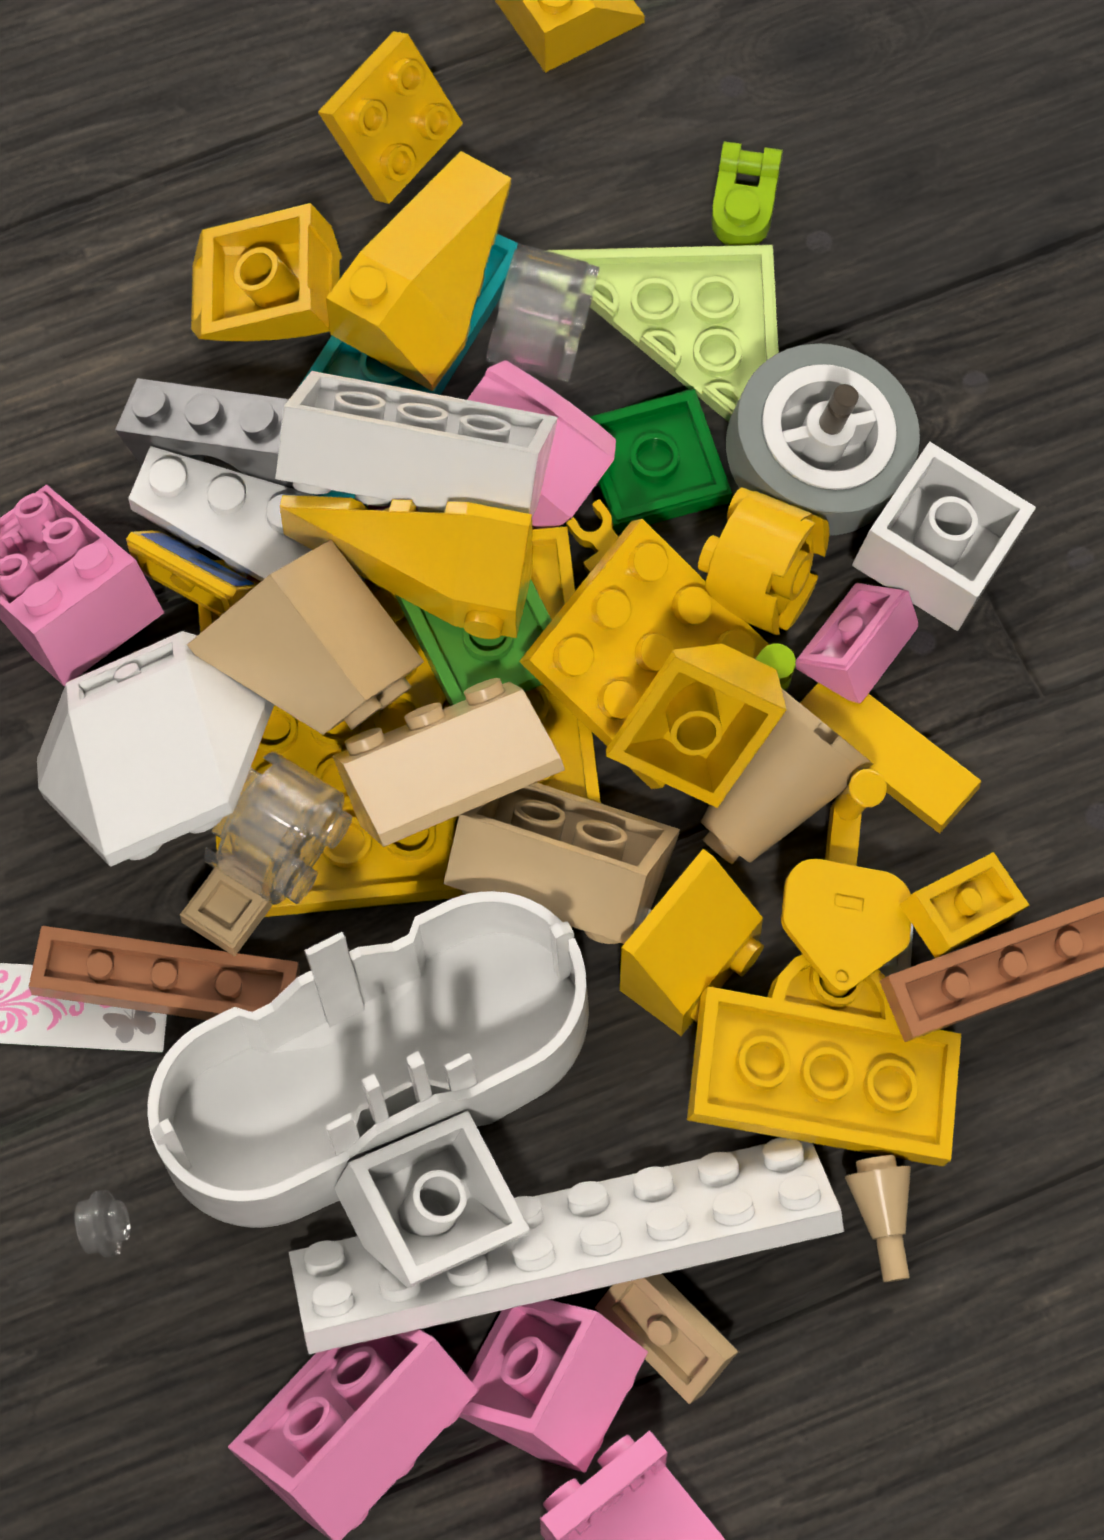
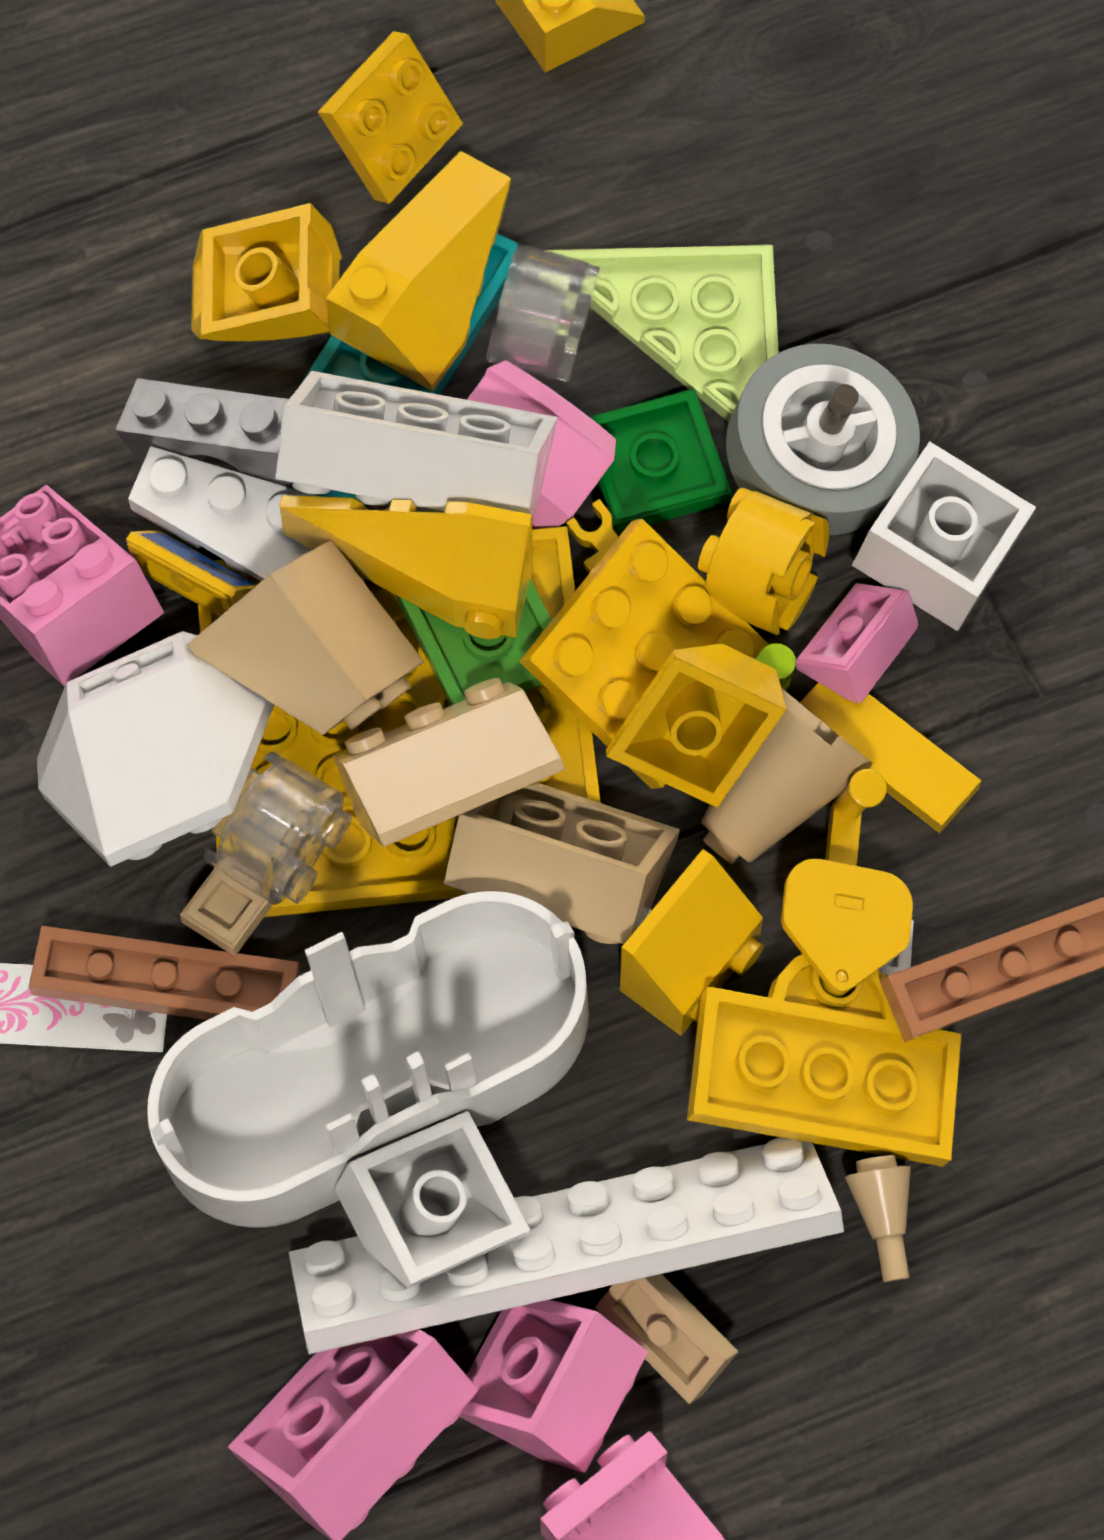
(102, 1224): clear plate -> none
(743, 211): lime plate -> none
(964, 905): yellow plate -> none

